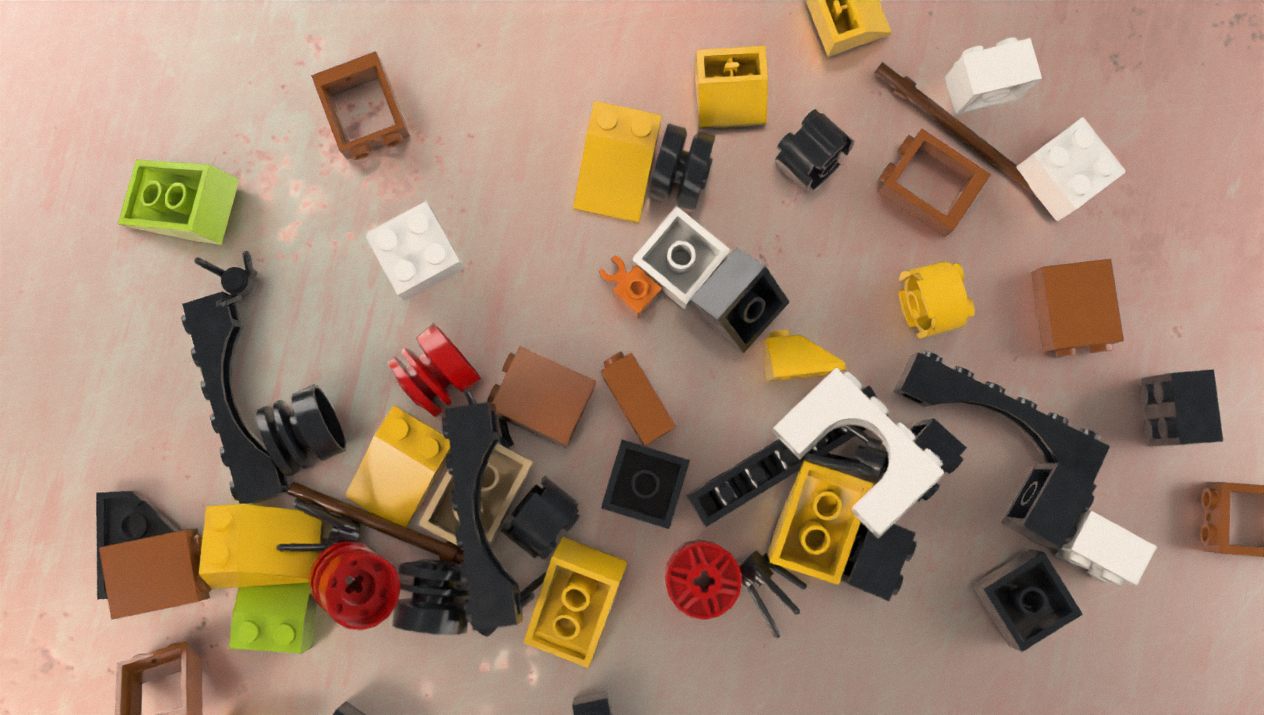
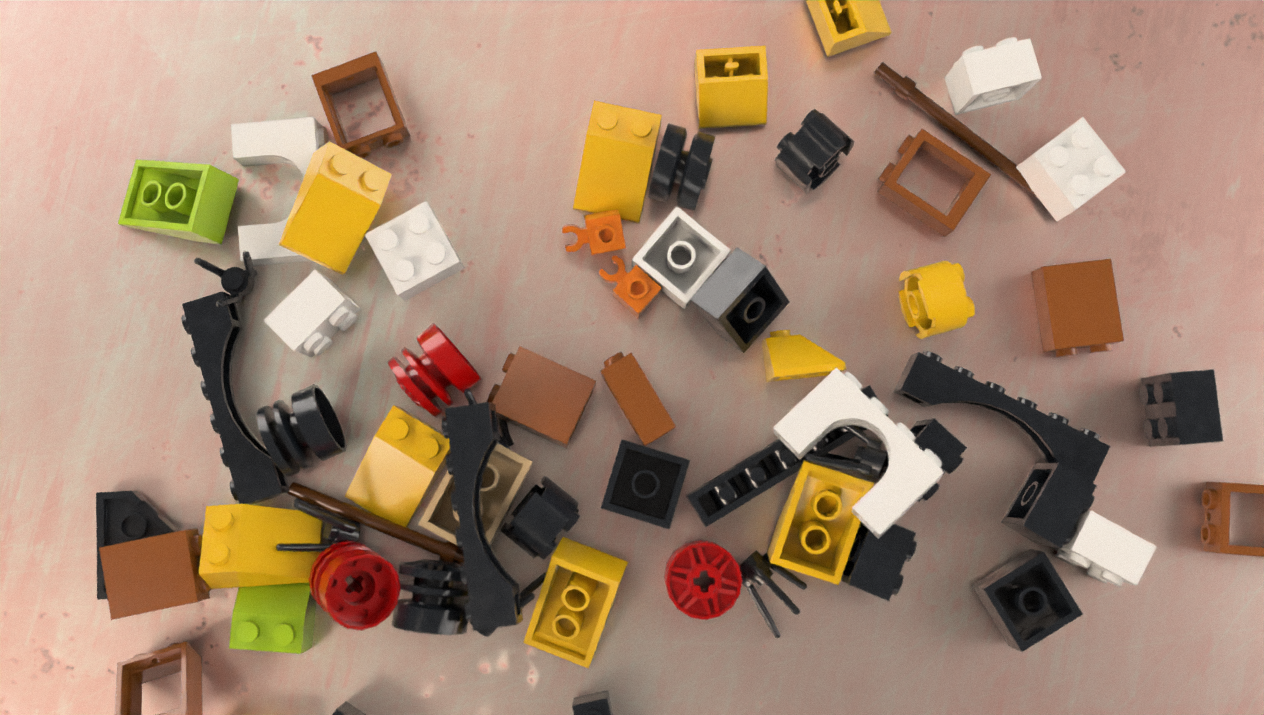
(272, 143): none -> white arch
(312, 315): none -> white brick
(334, 207): none -> yellow slope
(602, 233): none -> orange brick

